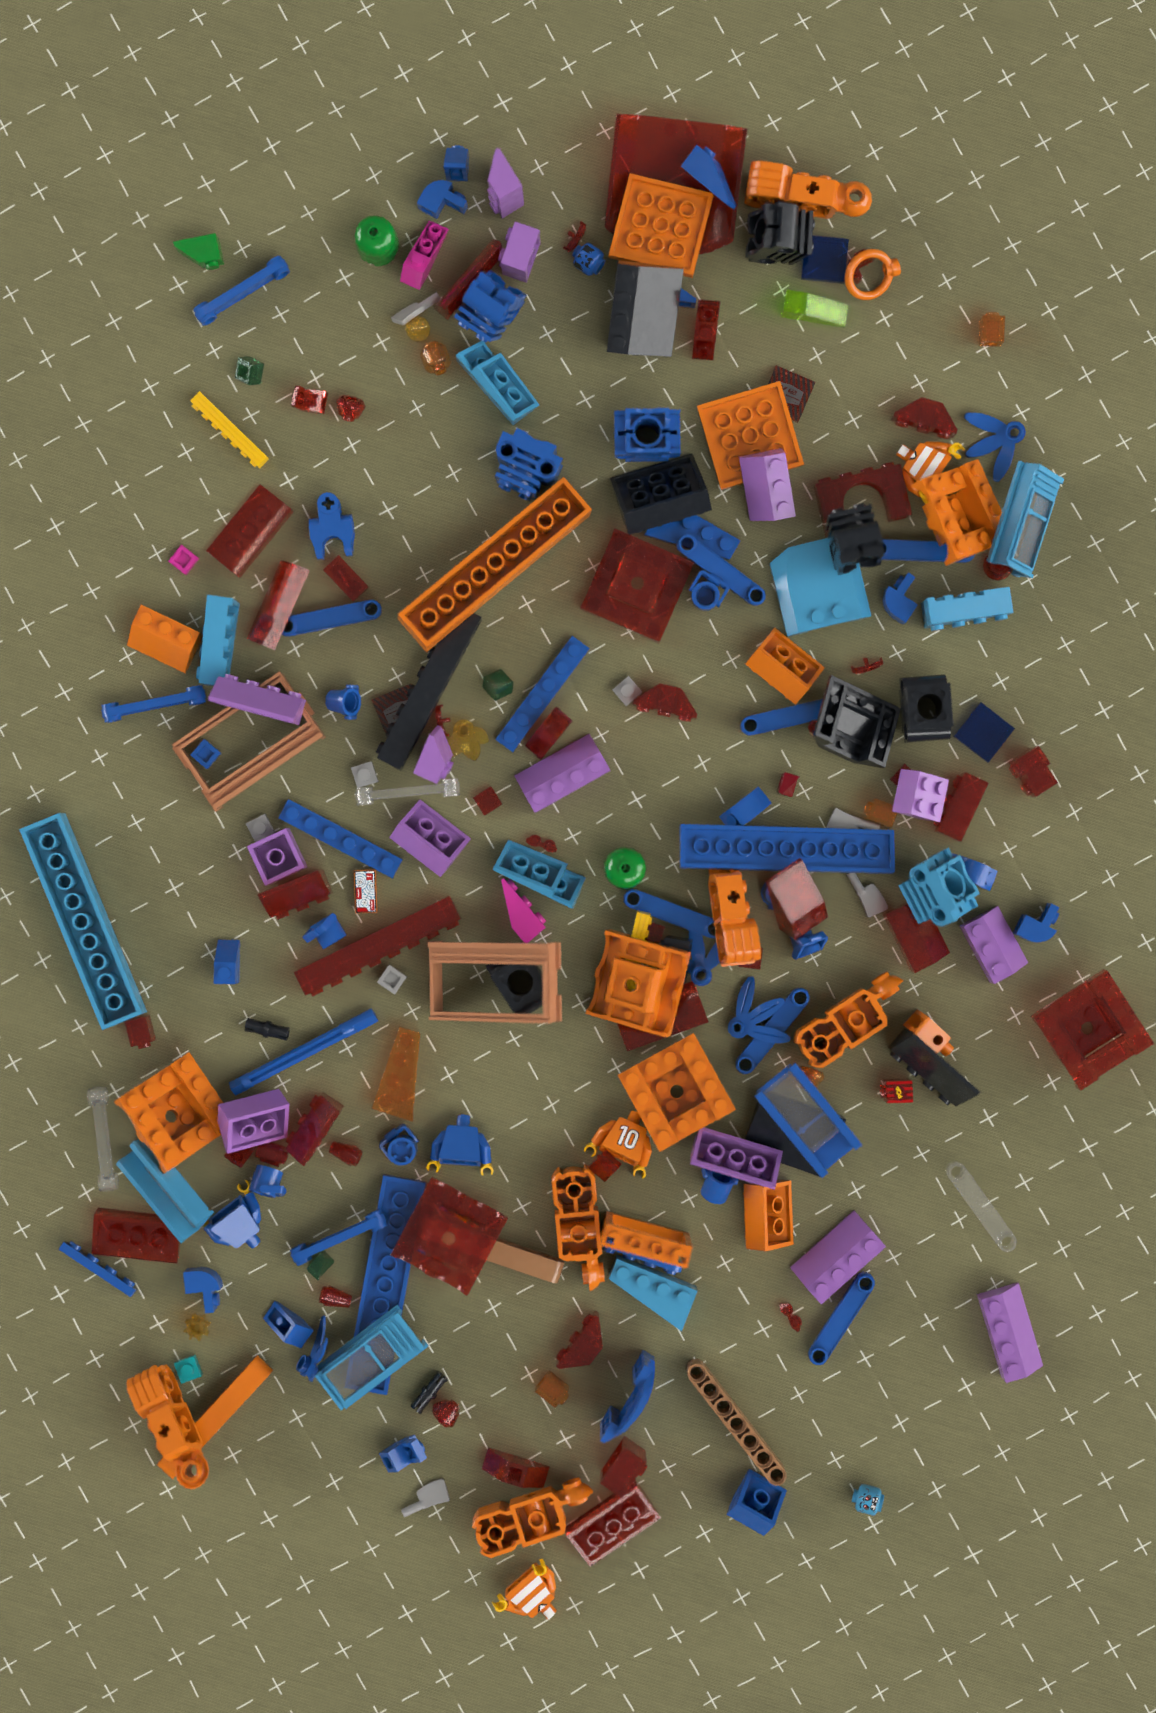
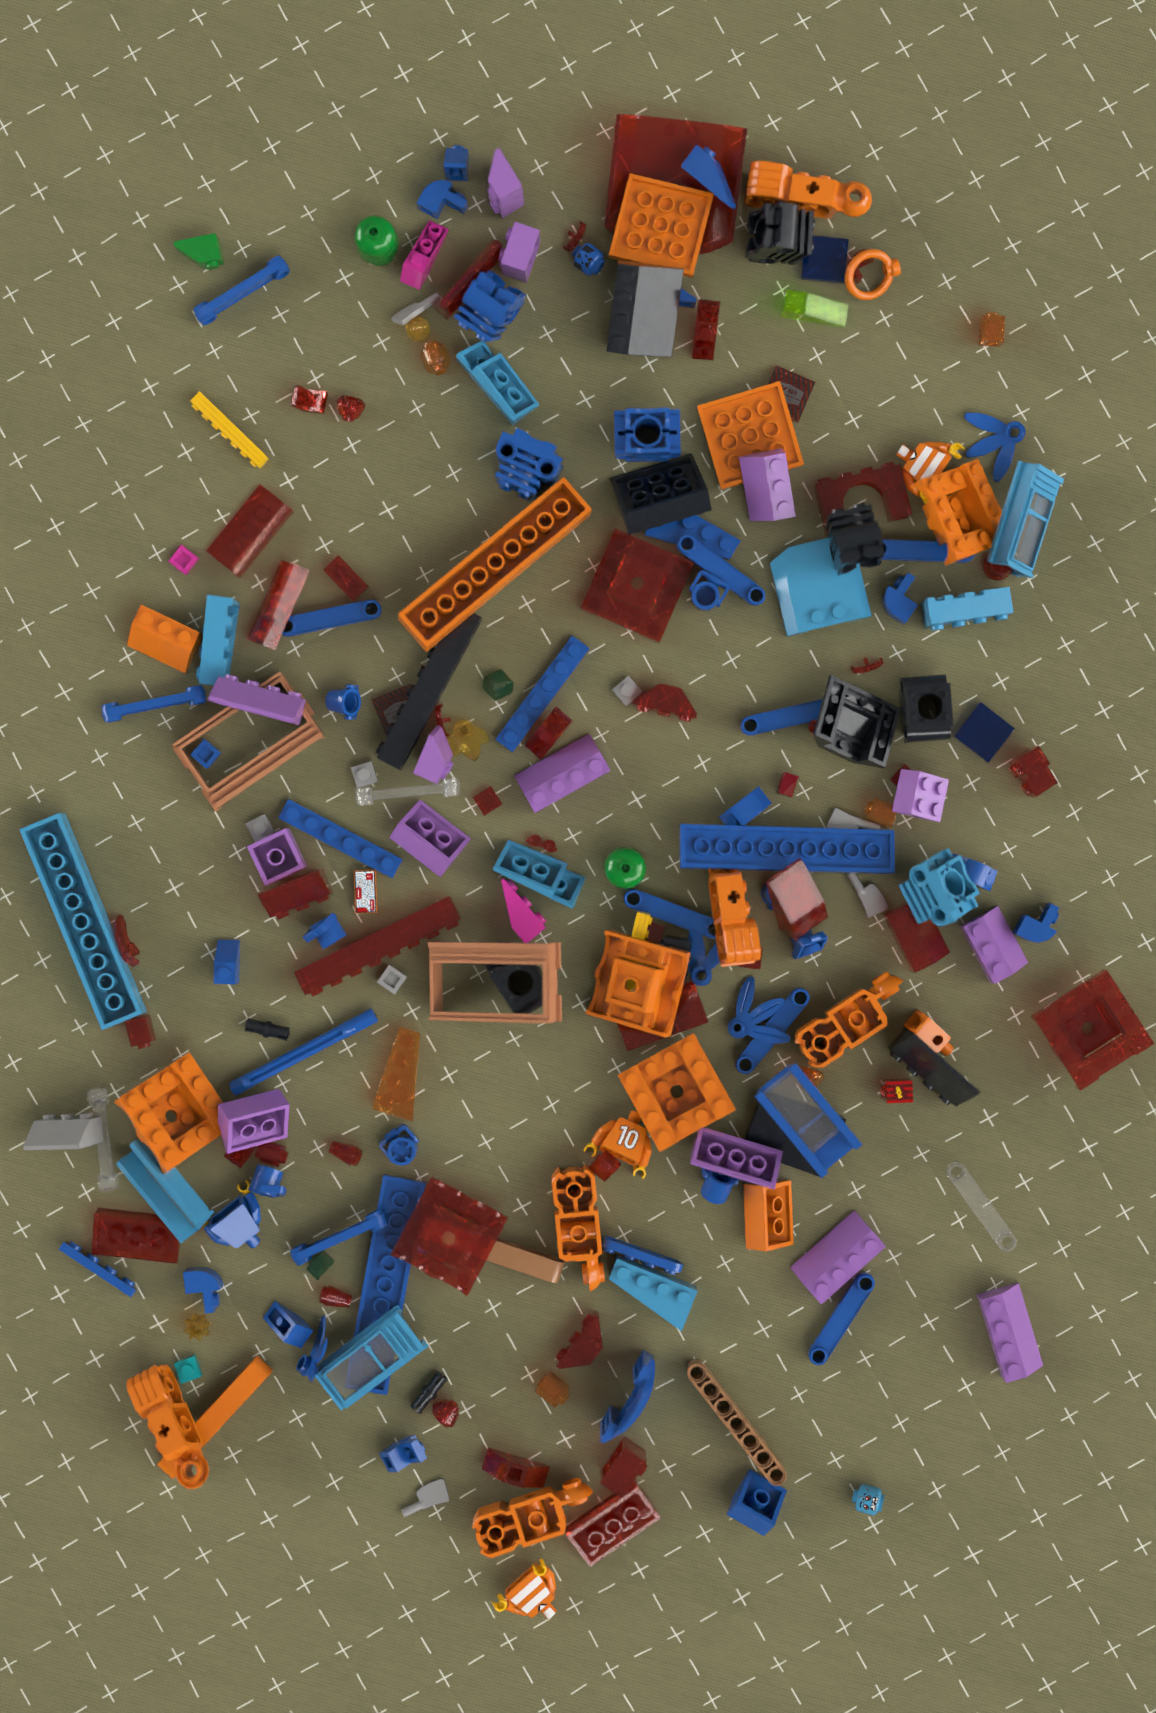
(65, 1132): none -> light grey slope
(126, 948): none -> clear red piece
(249, 370): clear green slope -> none
(313, 1128): clear red slope -> none
(331, 525): blue piece -> none
(461, 1146): blue torso -> none
(646, 1239): orange window -> none
(785, 666): orange slope -> none
(794, 1320): clear red piece -> none
(926, 417): clear red slope -> none
(961, 806): clear red brick -> none

